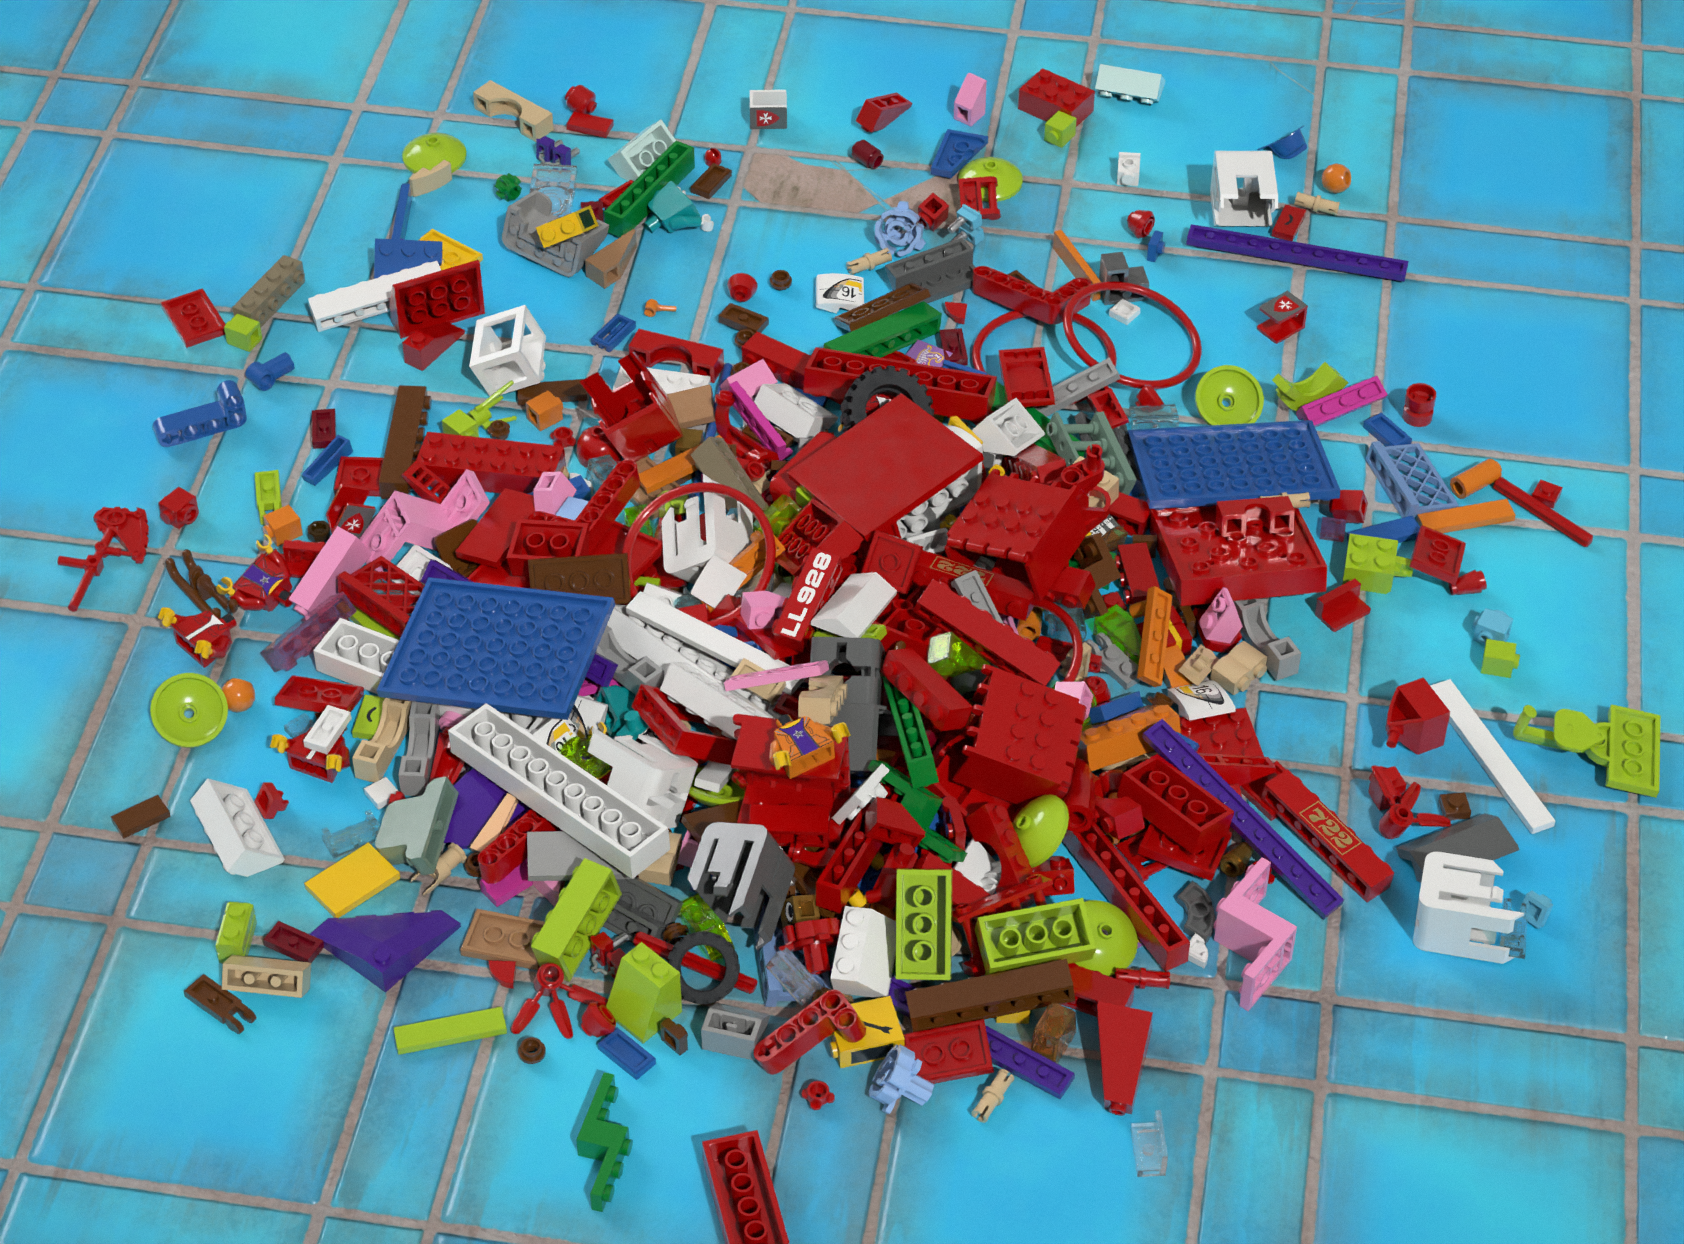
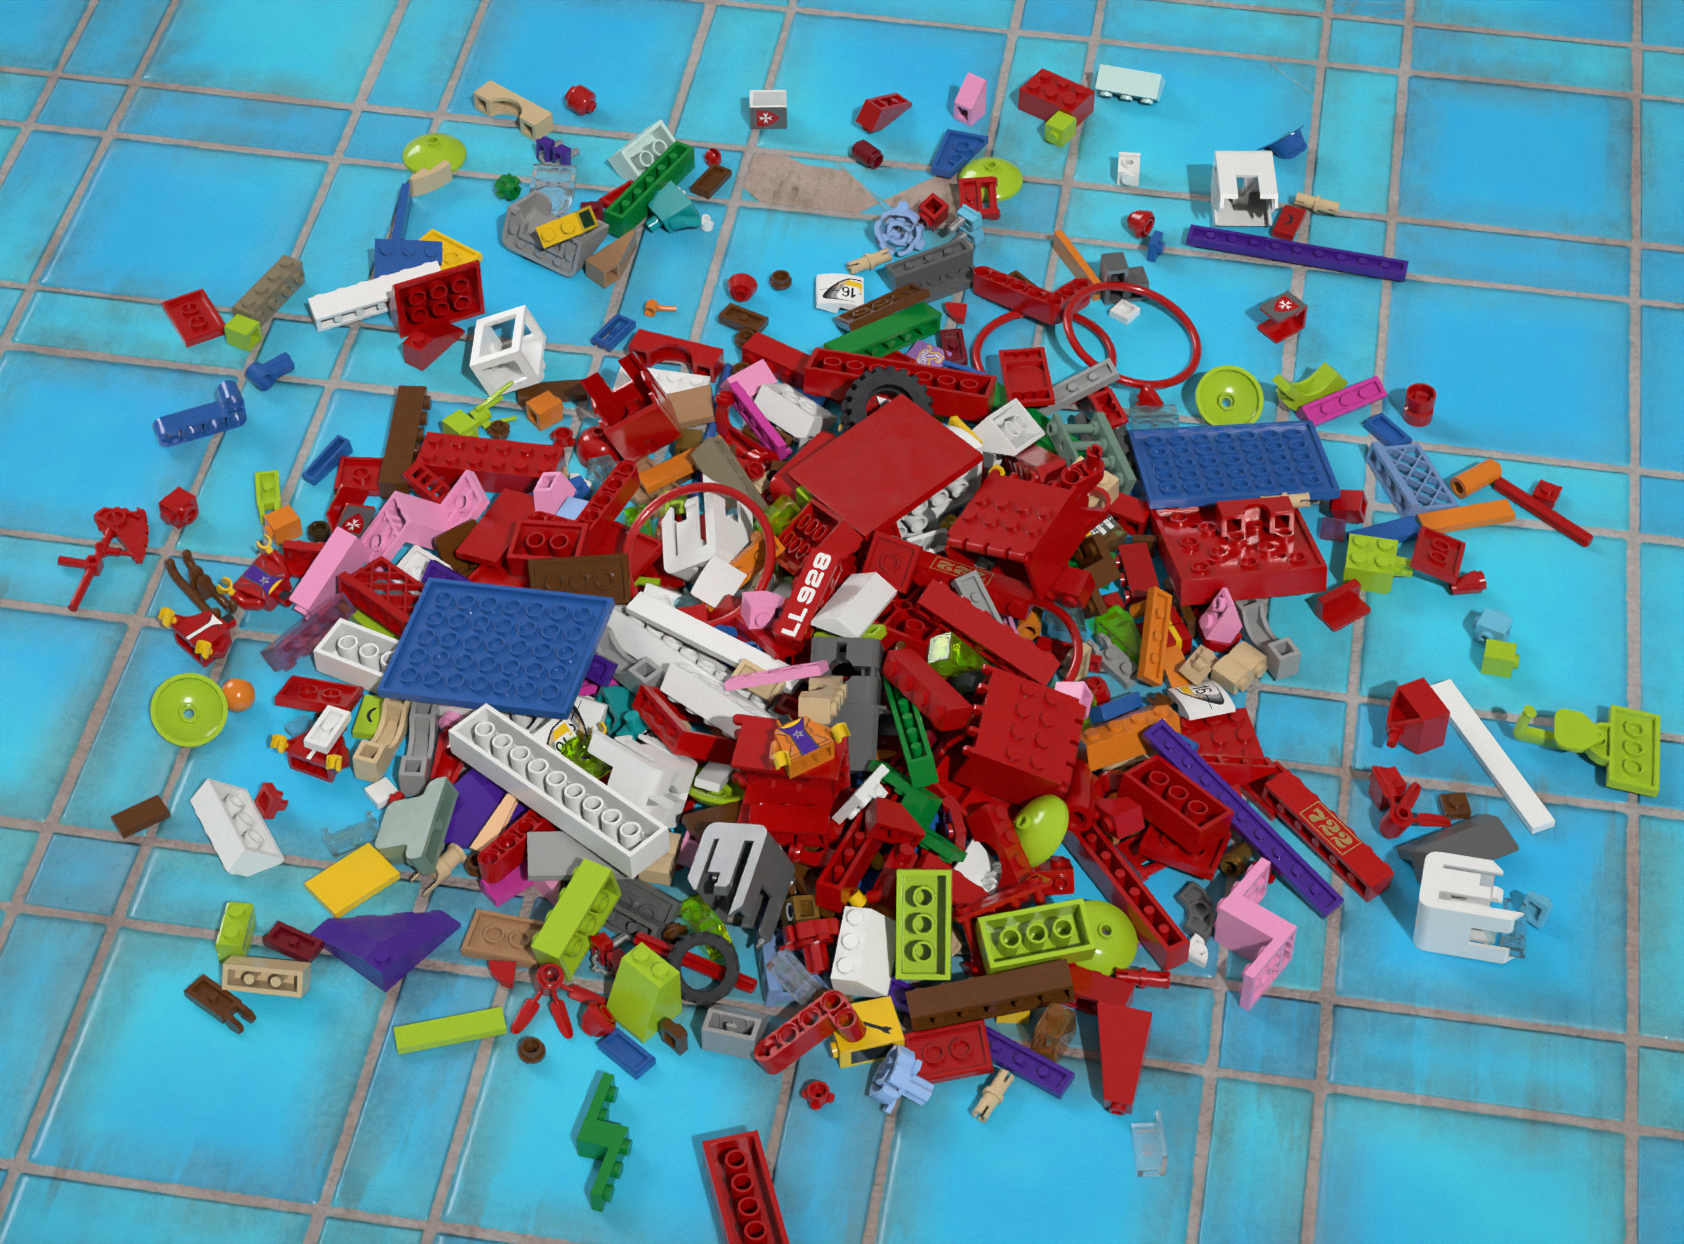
(323, 427): dark red plate -> none
(590, 124): red tile -> none
(1336, 178): orange piece -> none

